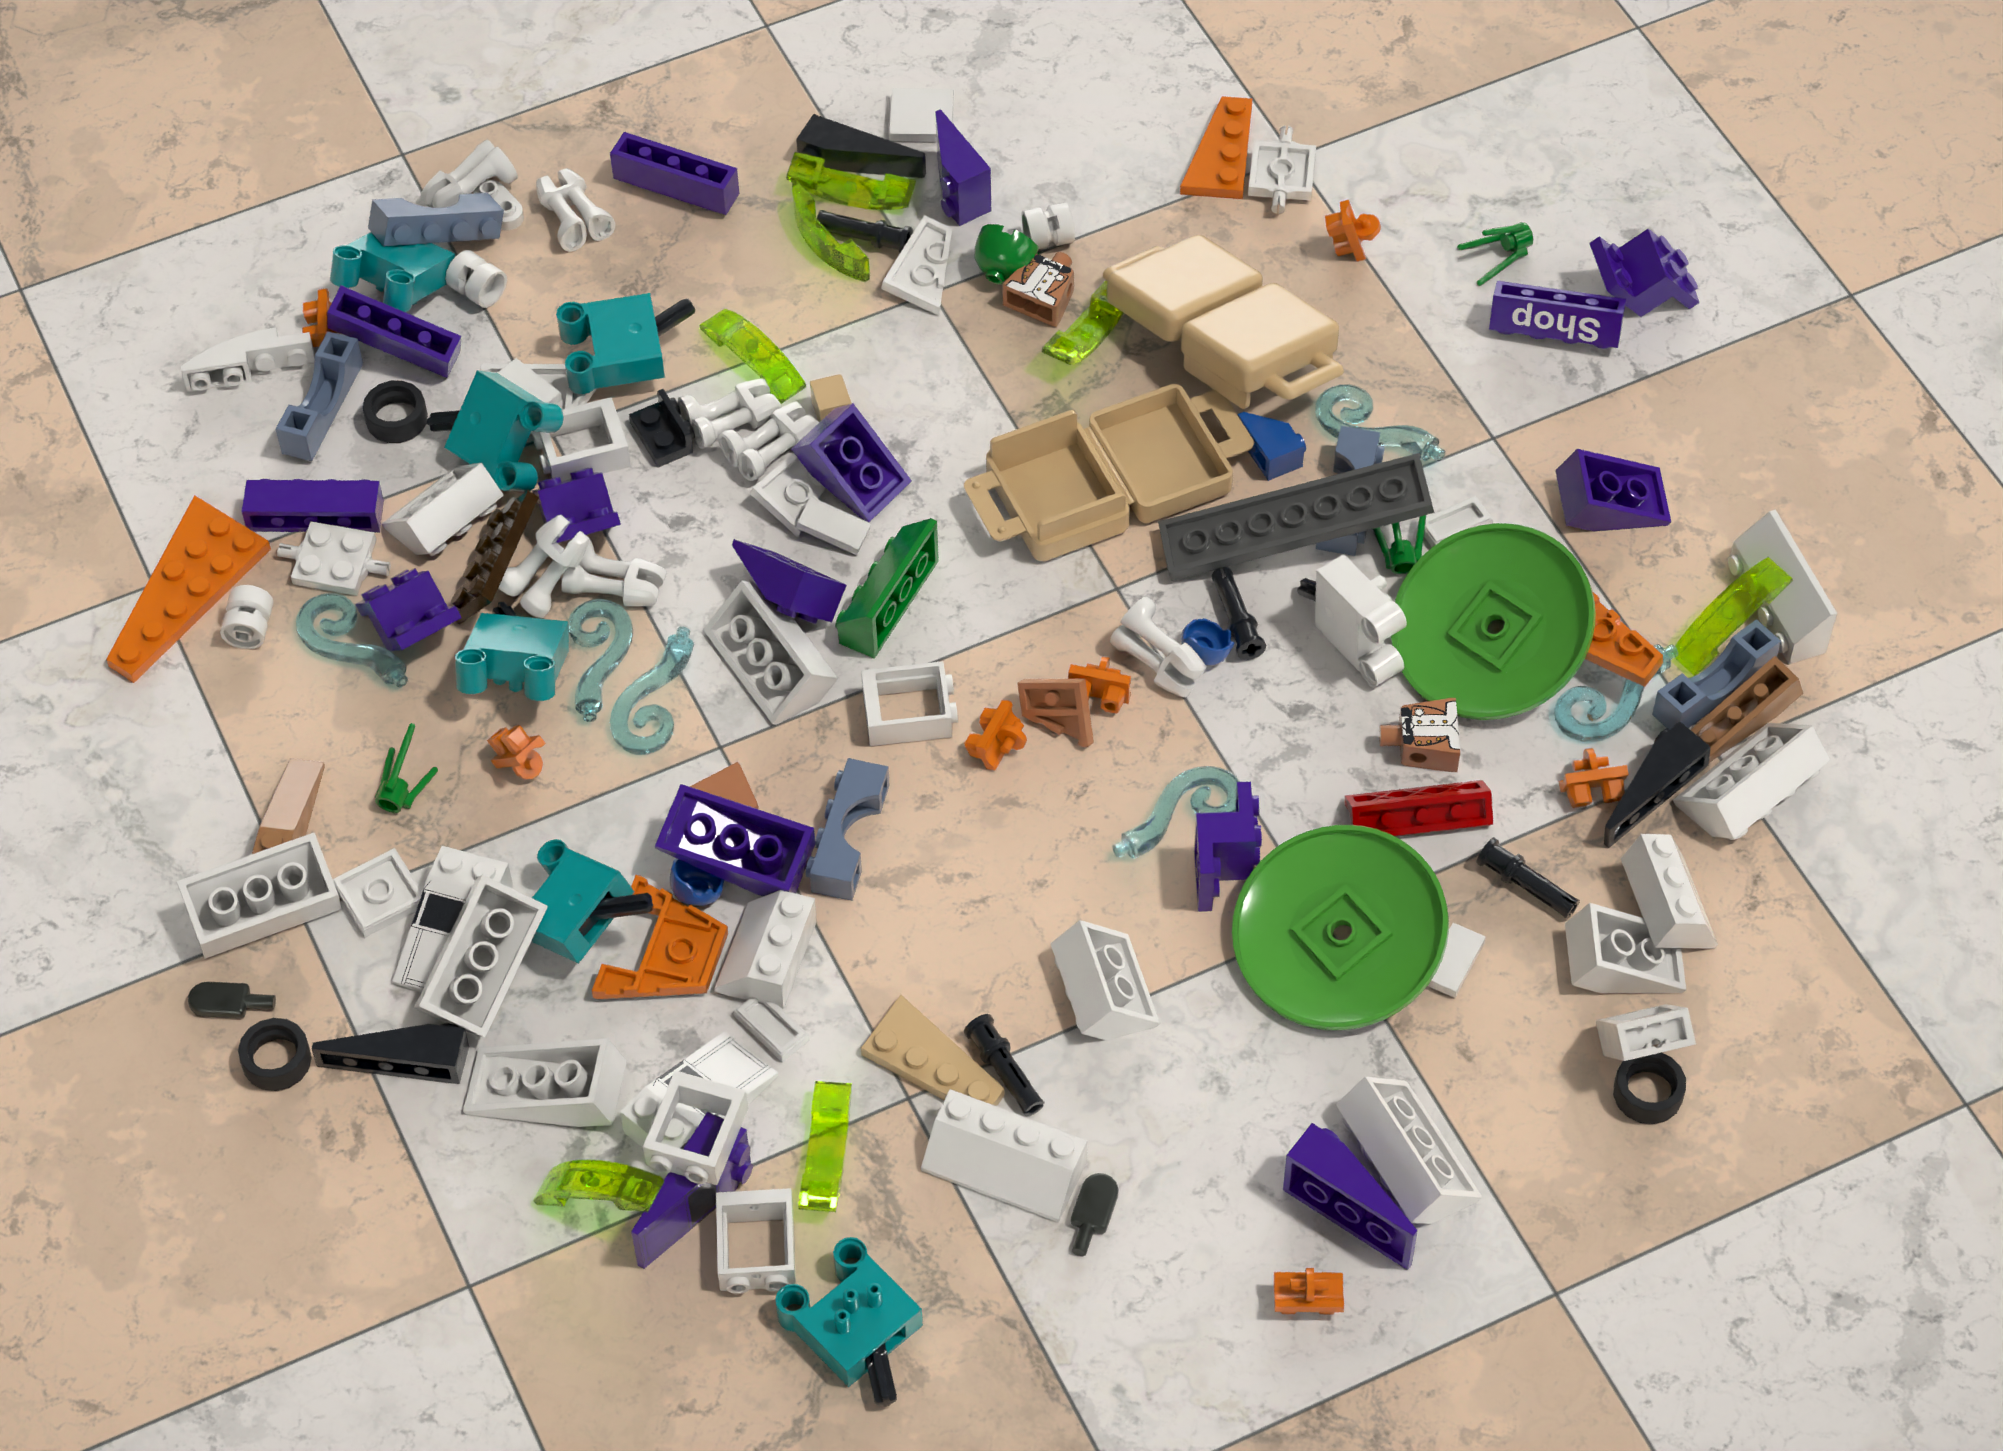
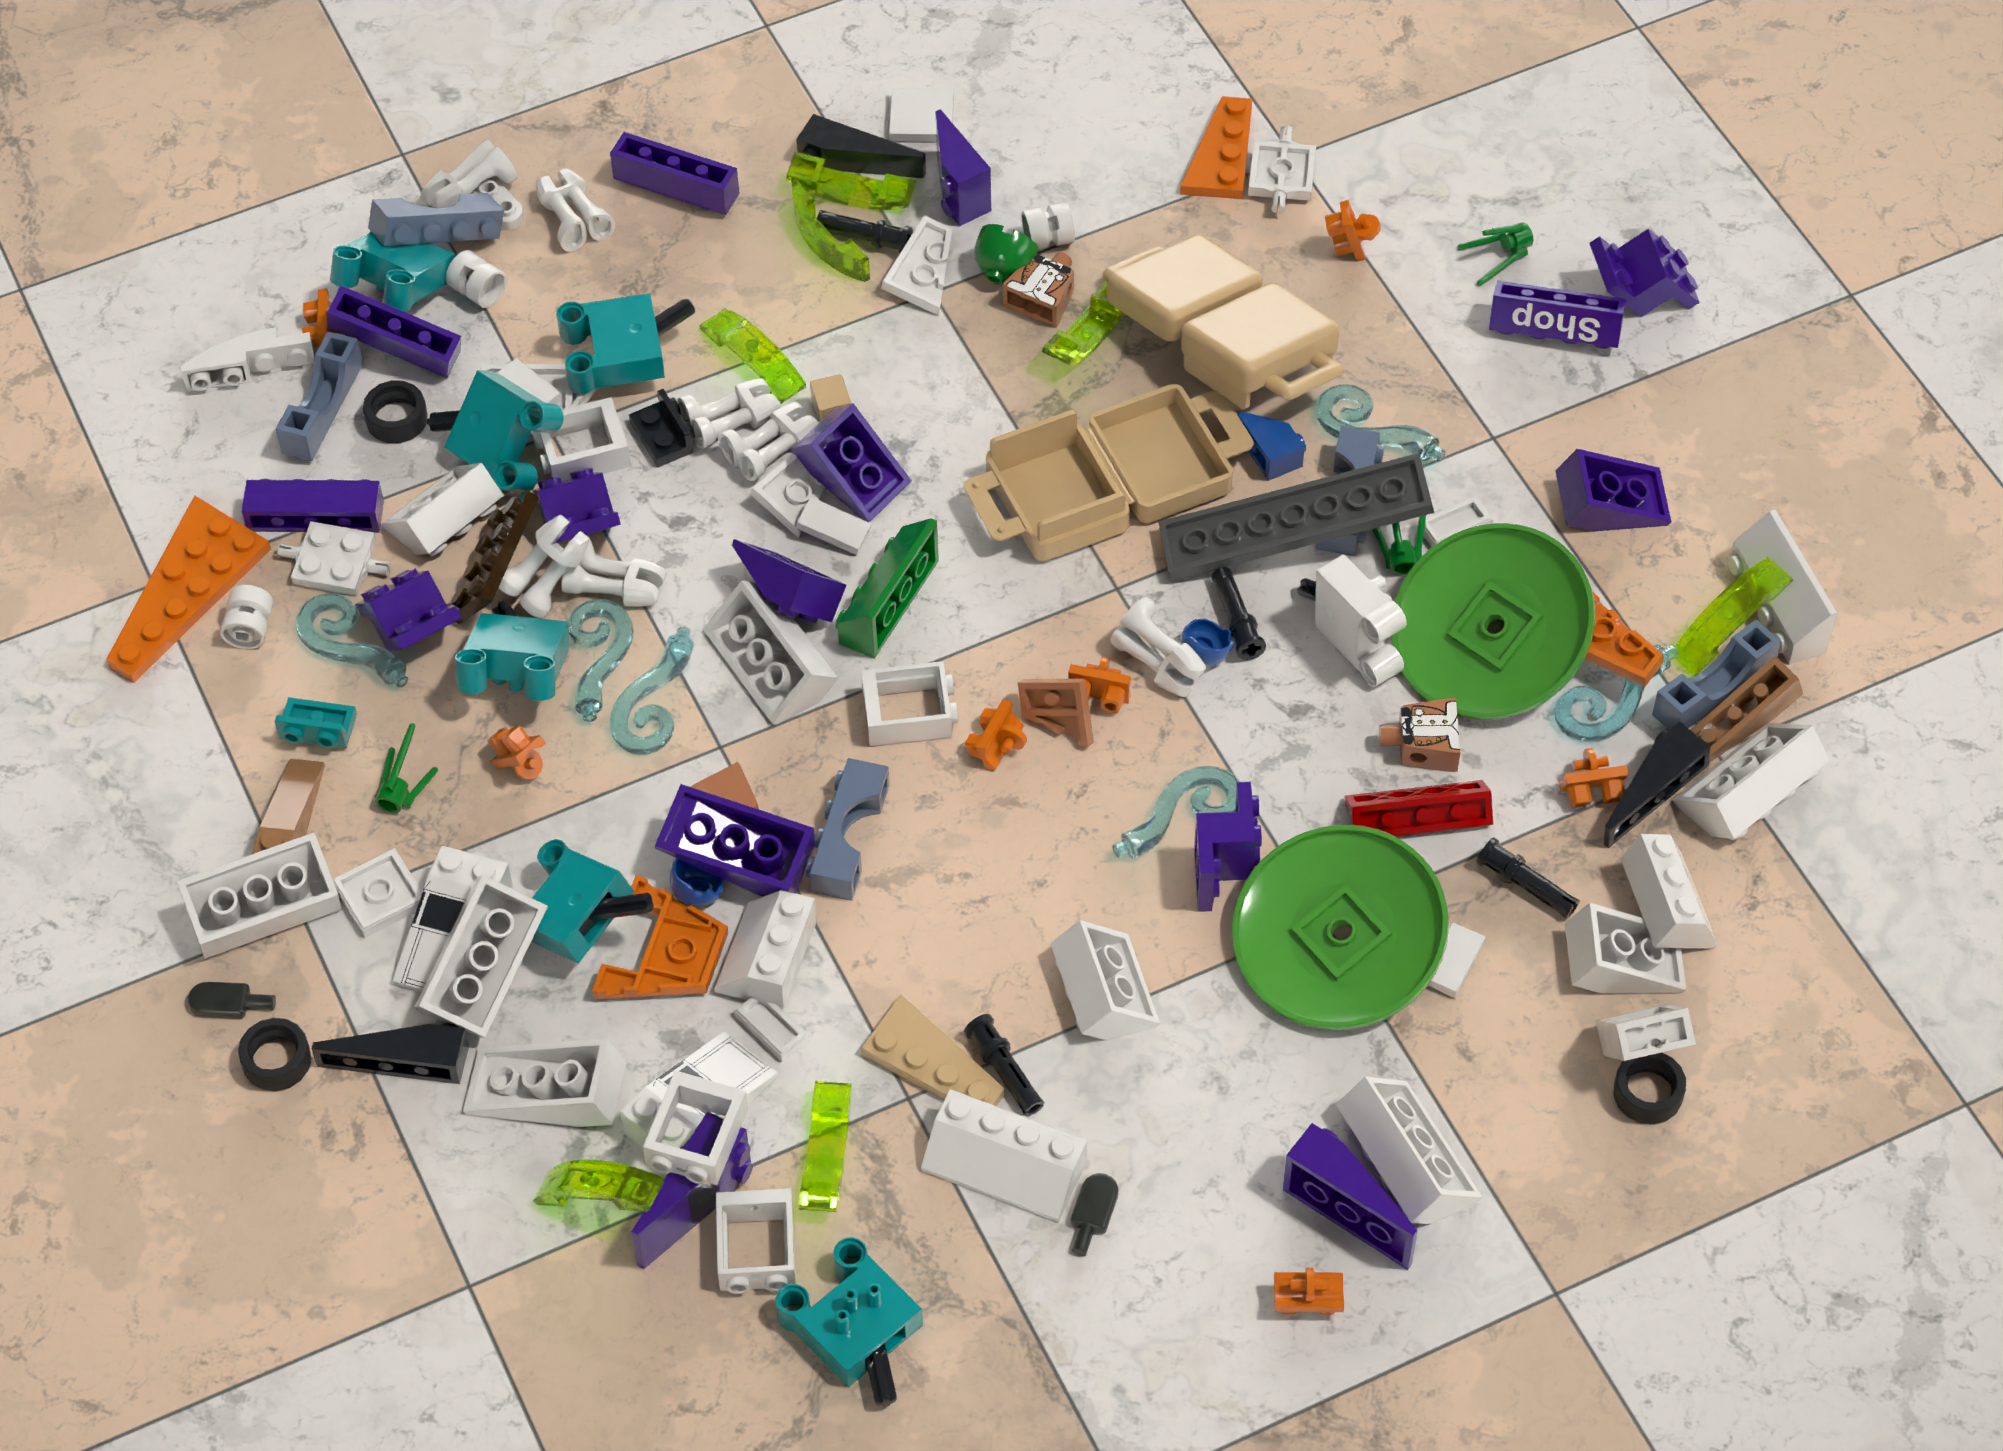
(316, 723): none -> teal bracket

